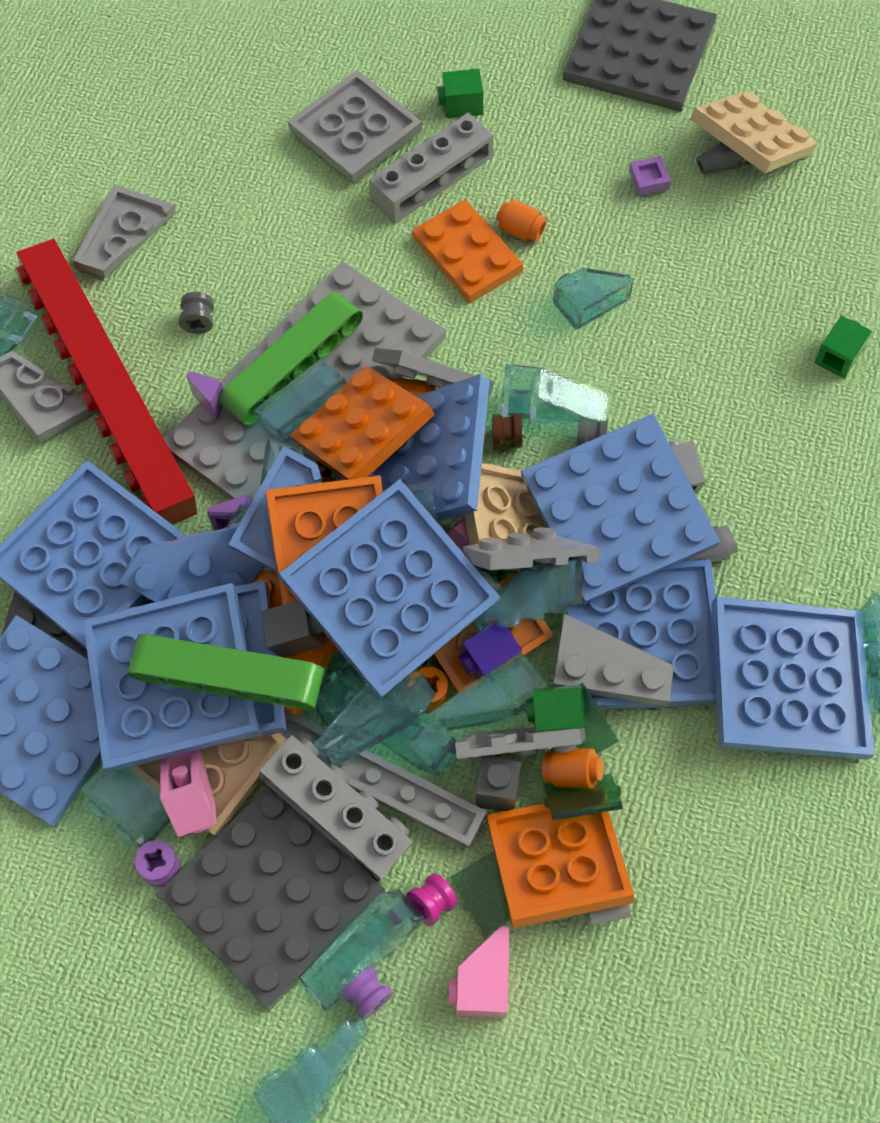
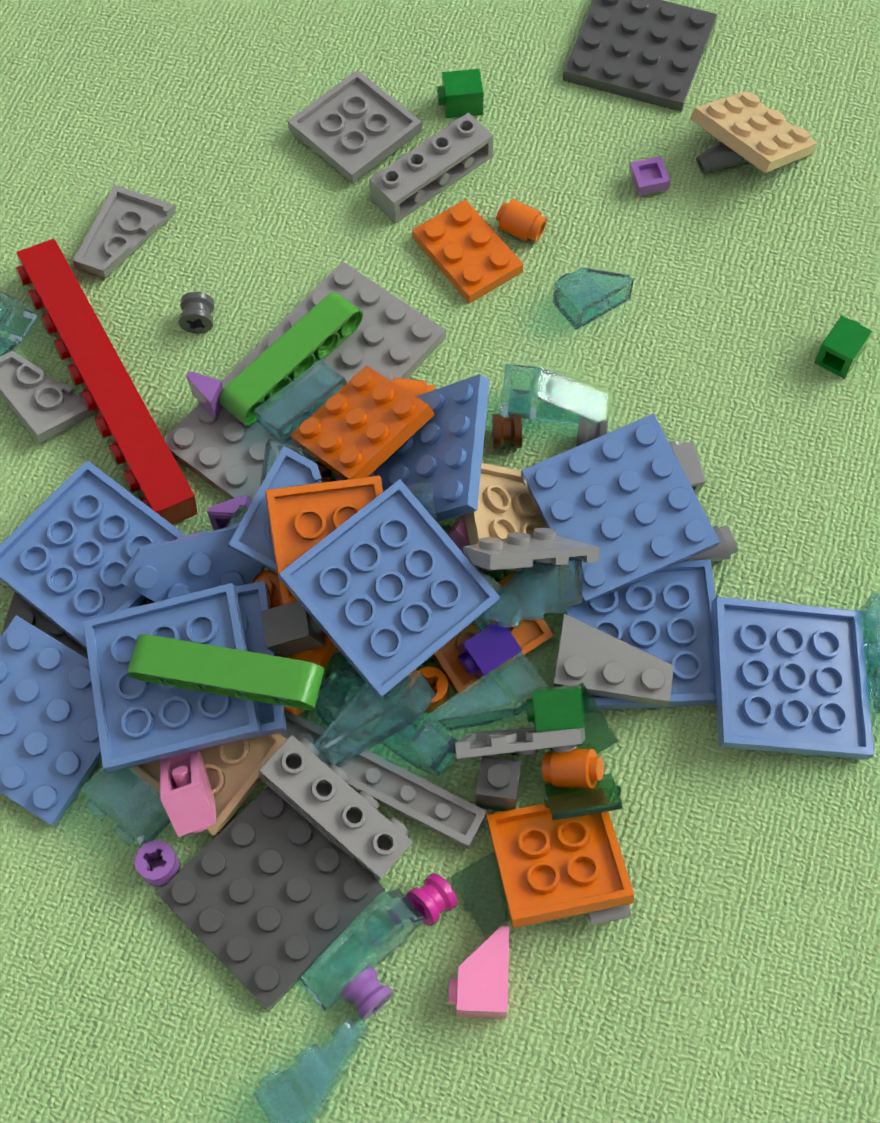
(412, 365): light grey wing -> none

